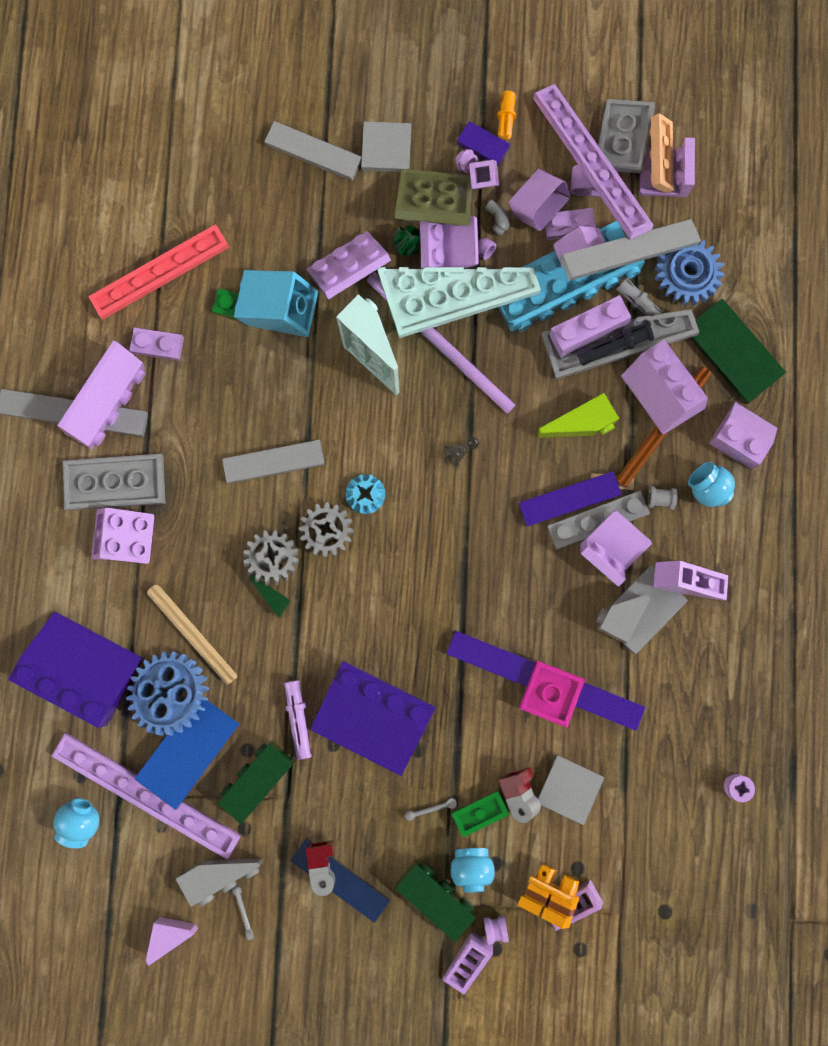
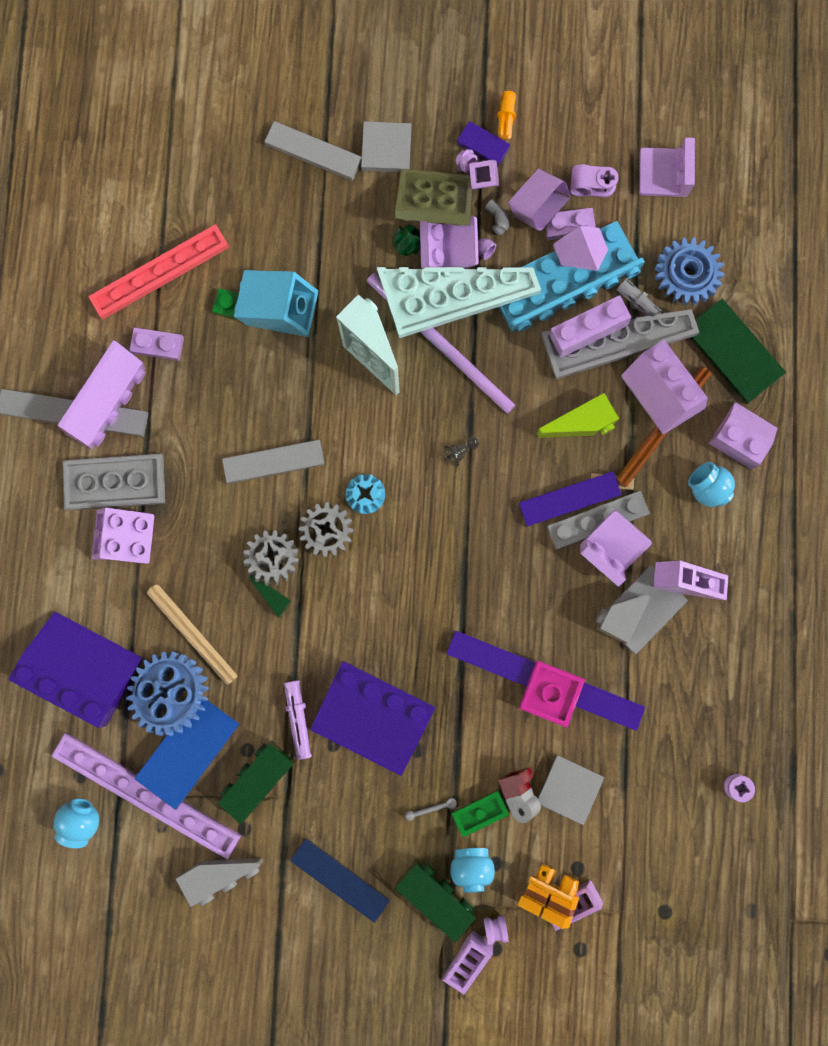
(166, 936): lavender slope -> none
(236, 891): light grey hinge -> none
(321, 877): leg -> none
(348, 264): lavender plate -> none
(593, 162): lavender tile -> none
(626, 133): light grey tile -> none
(626, 339): black pin -> none
(627, 251): light grey tile -> none
(662, 153): light nougat plate -> none
(662, 497): light grey bush -> none

